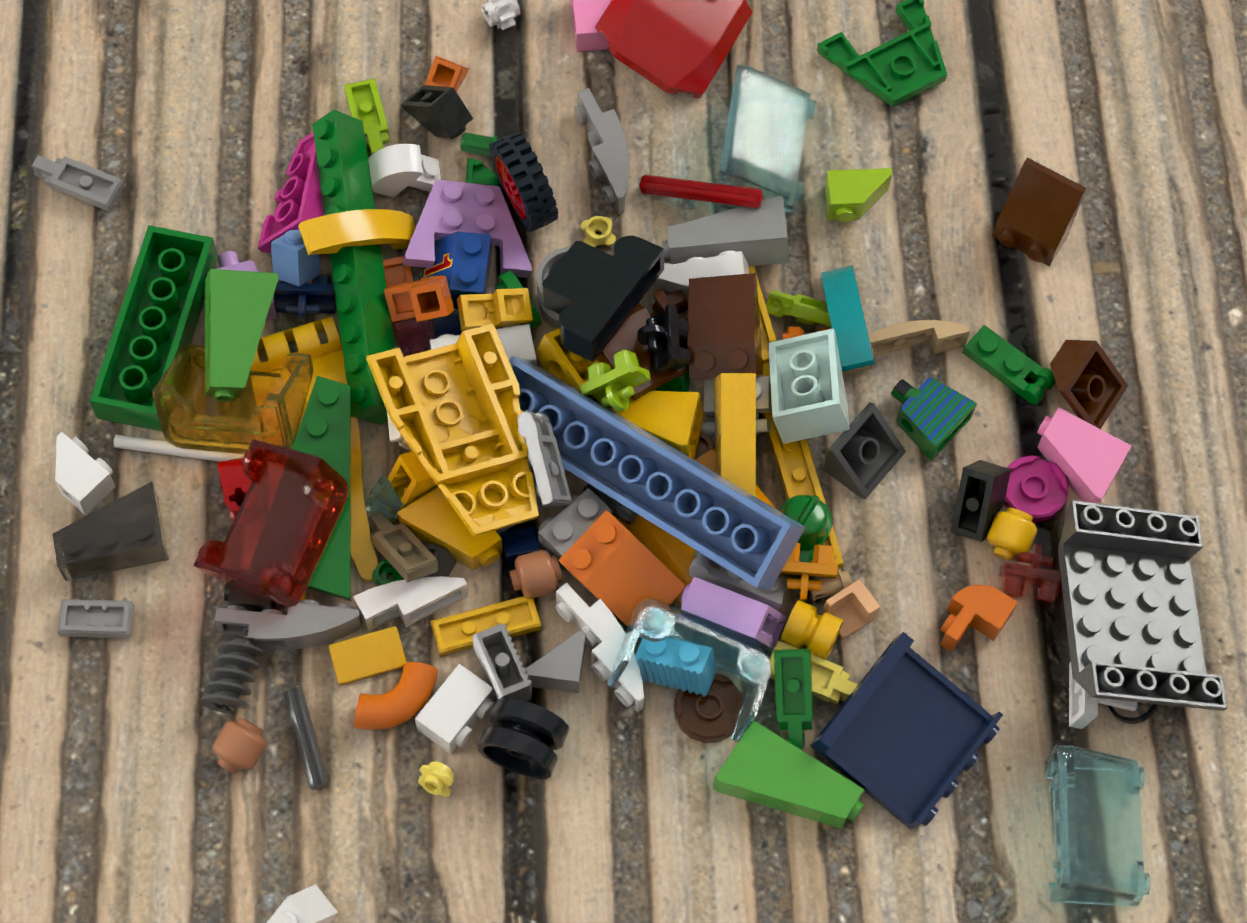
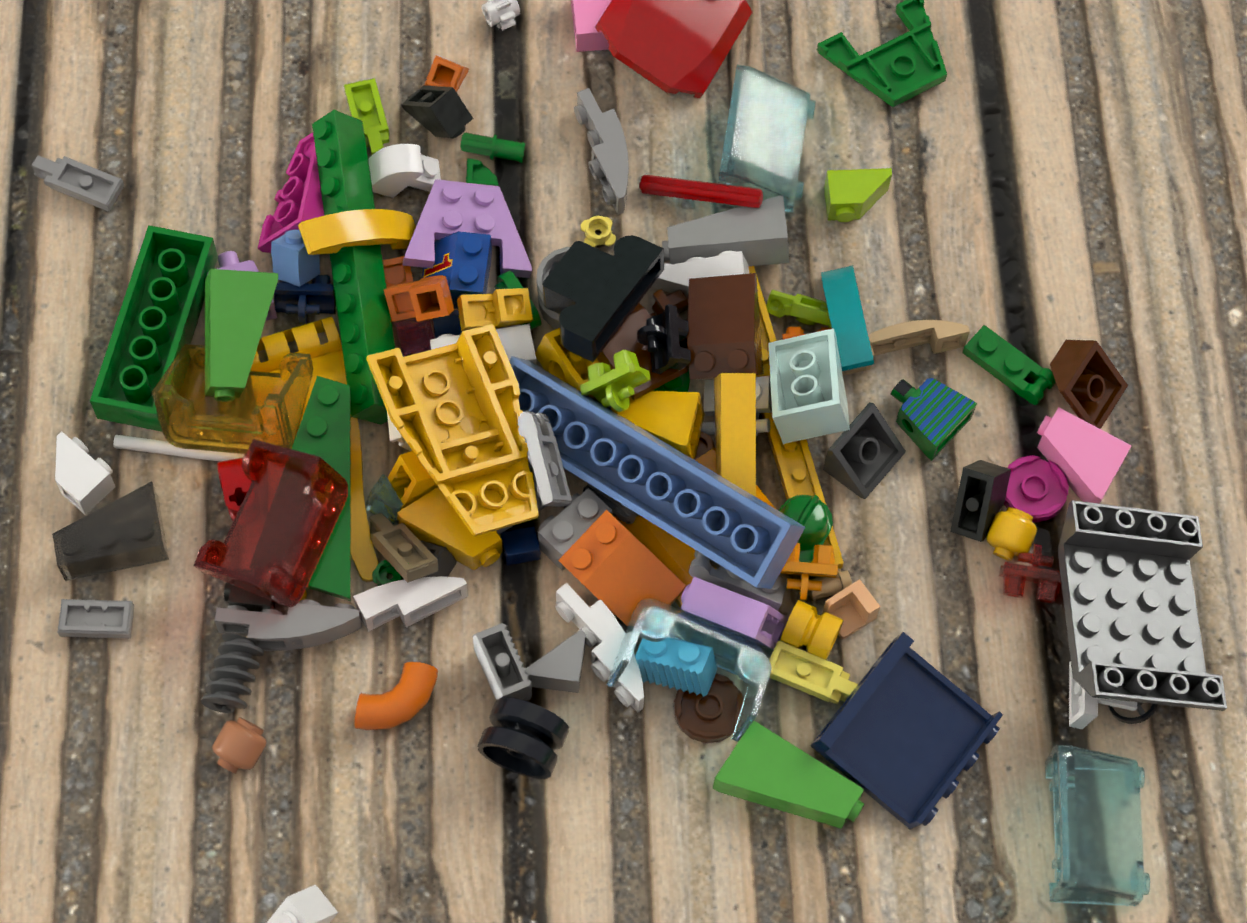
(306, 738): dark grey axle -> none
(367, 655): yellow slope -> none
(436, 778): light yellow plate -> none
(455, 709): white brick -> none
(456, 631): yellow tile -> none
(523, 181): black wheel -> none
(536, 574): nougat head -> none
(794, 693): green hinge -> none
(977, 607): orange brick -> none
(1039, 212): reddish brown slope -> none

